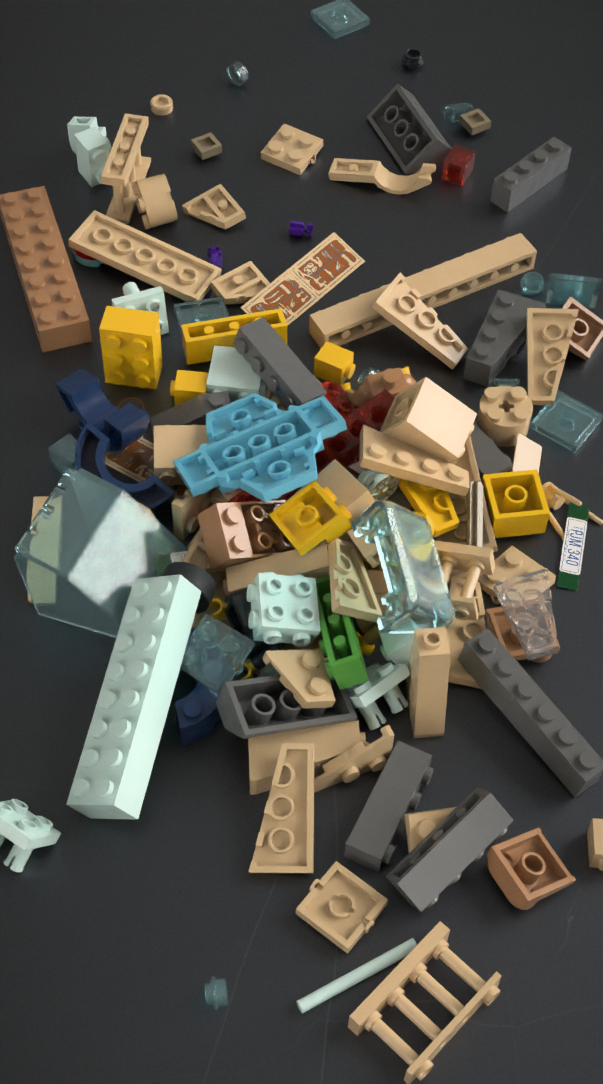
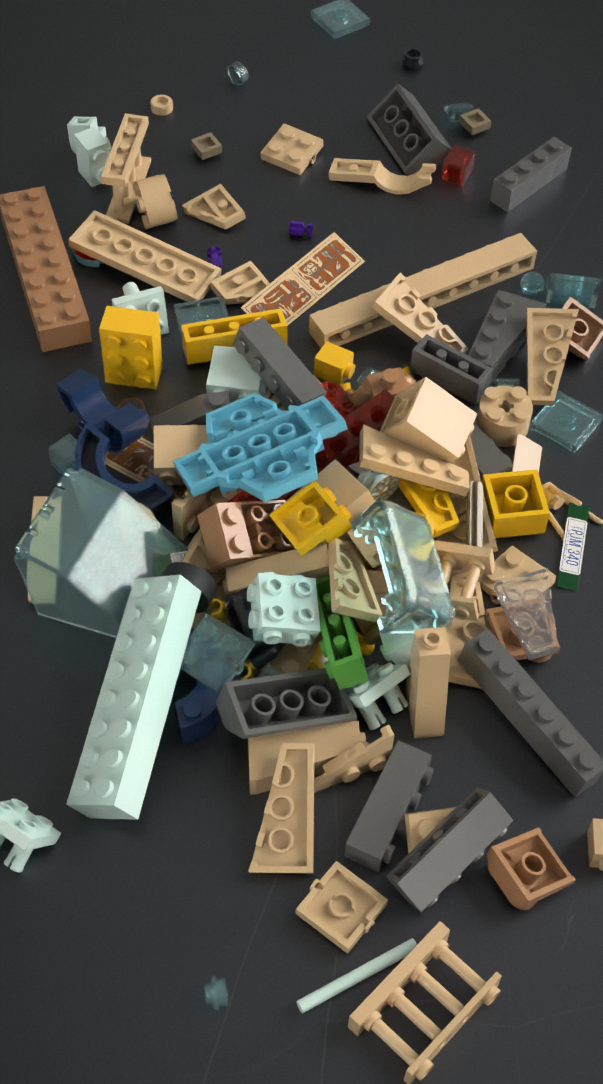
(188, 385): yellow brick -> none
(304, 675): tan wing -> none
(450, 369): none -> dark grey brick

